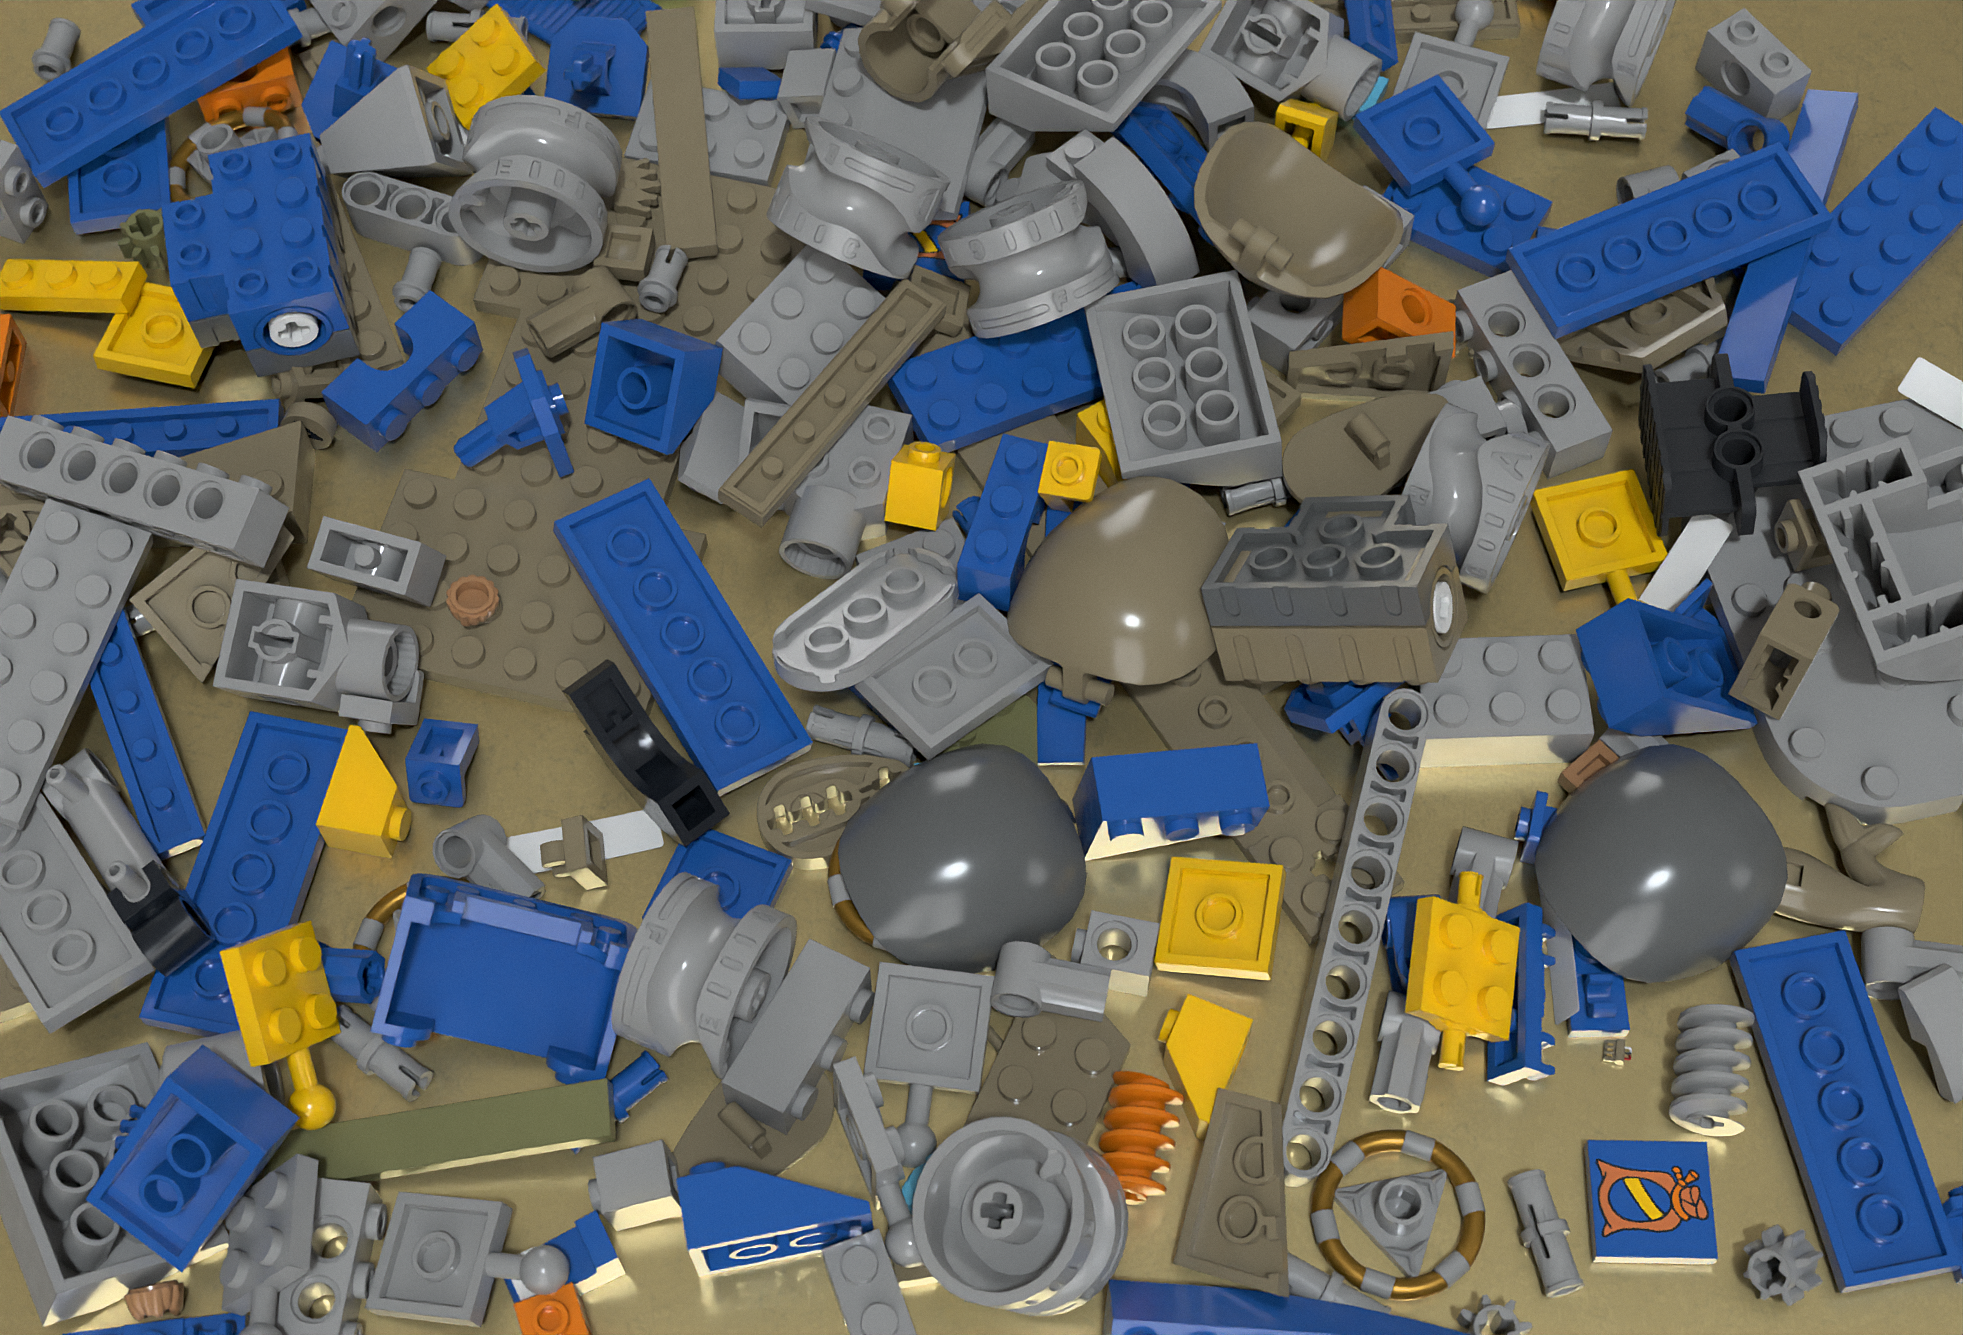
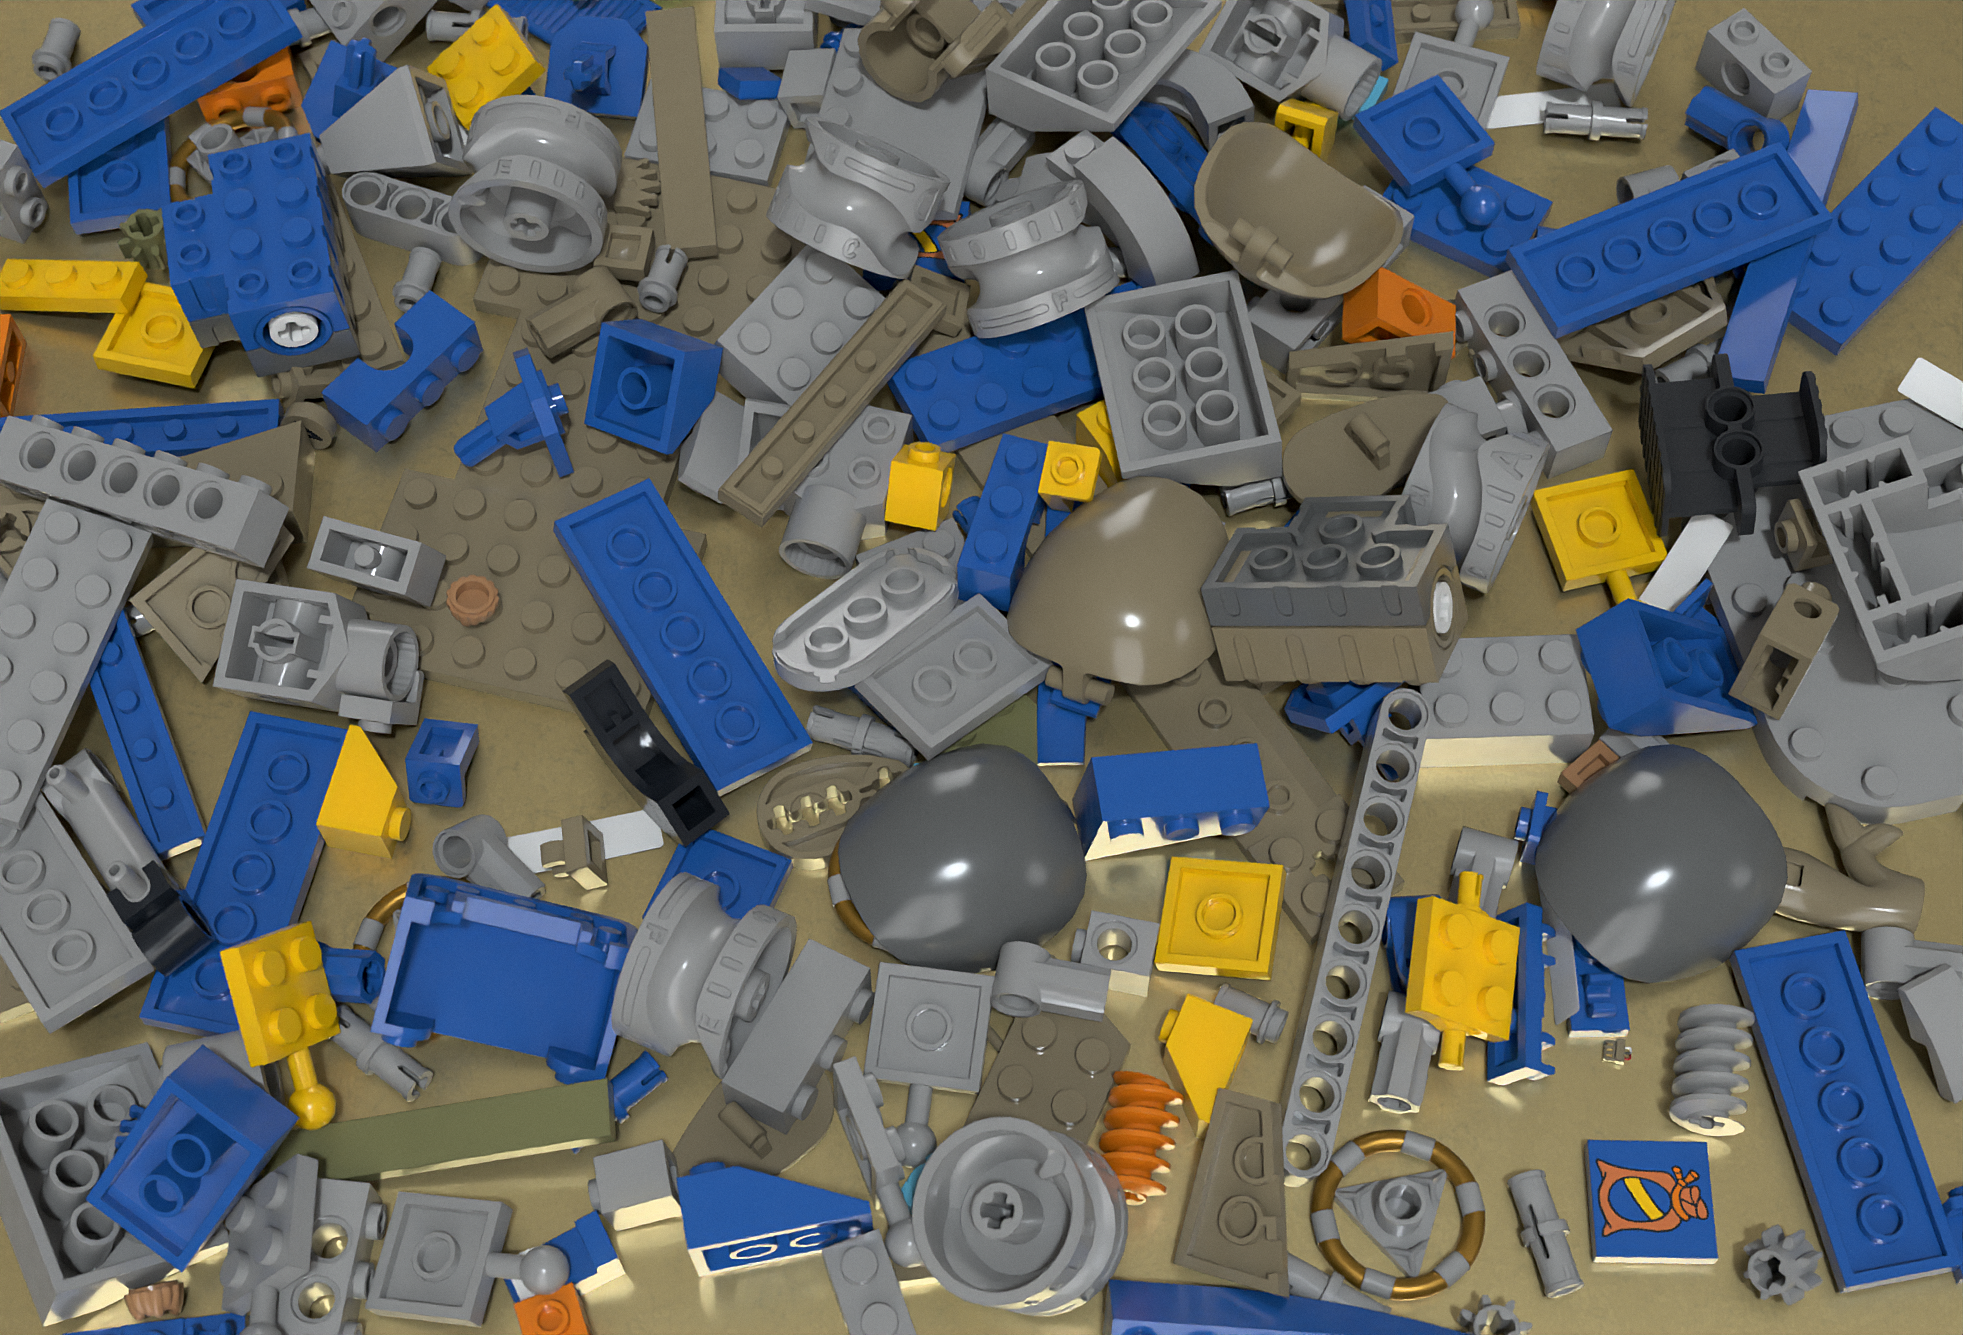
(1267, 1017): none -> light grey pin

